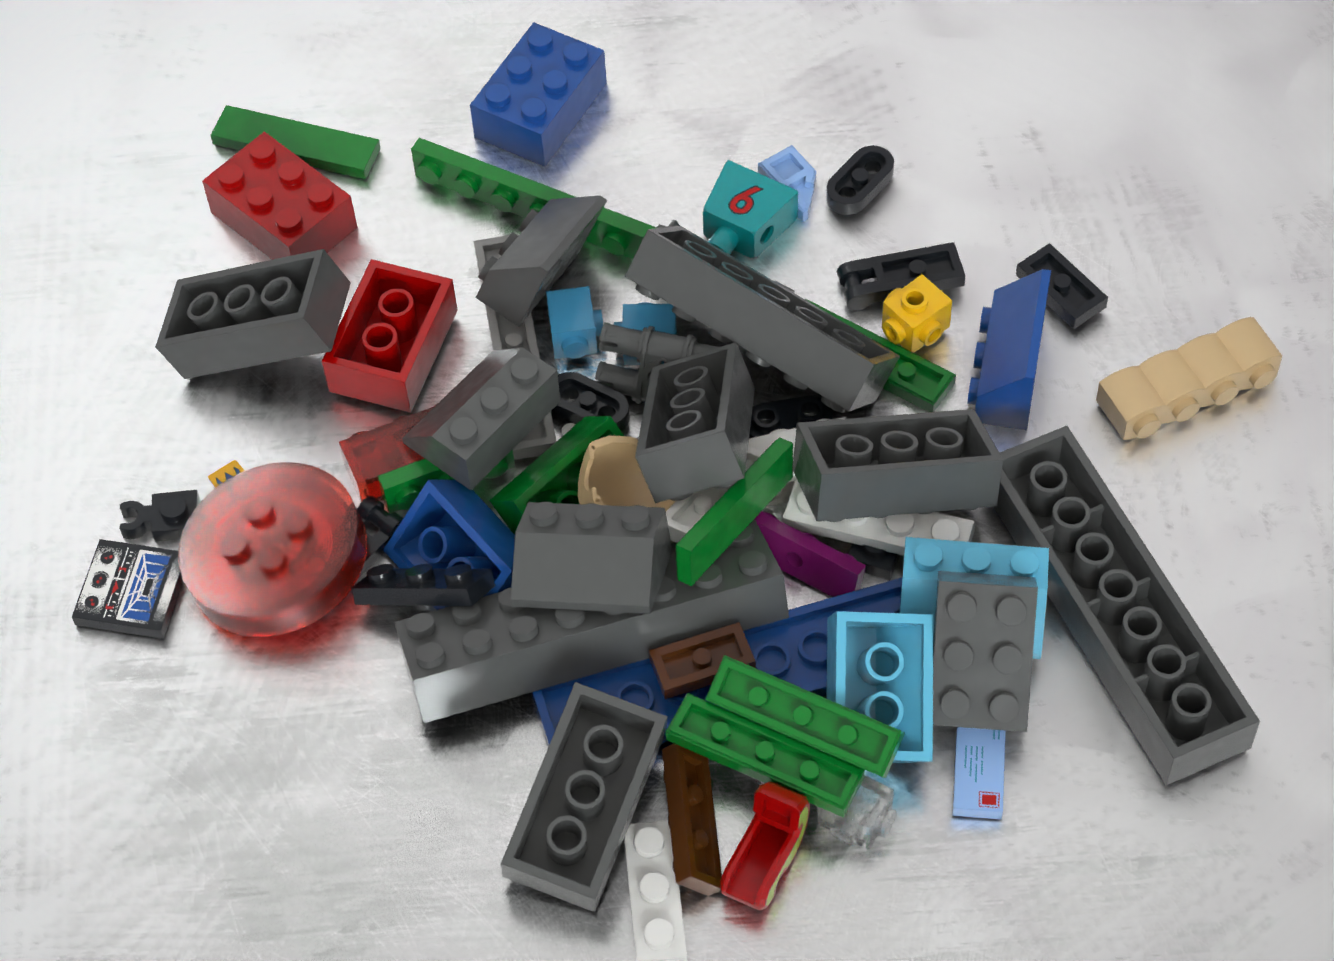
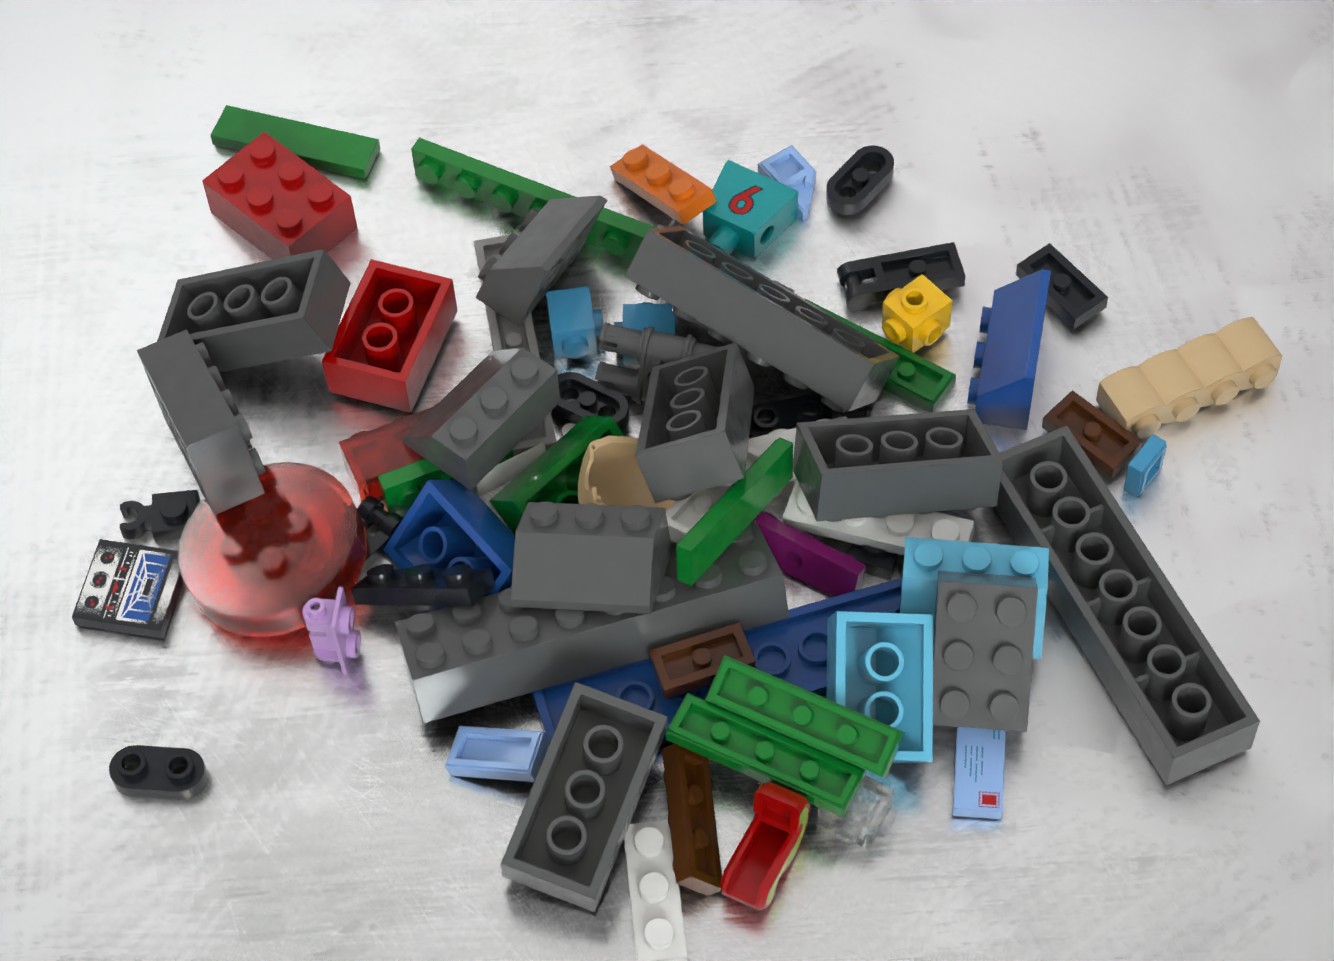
(155, 774): none -> black plate
(204, 421): none -> dark grey brick
(332, 629): none -> lavender hinge
(497, 753): none -> light blue tile
(509, 469): none -> white sticker
(538, 94): blue brick -> none
(662, 184): none -> orange plate
(1101, 438): none -> reddish brown plate
(1145, 465): none -> dark azure tile

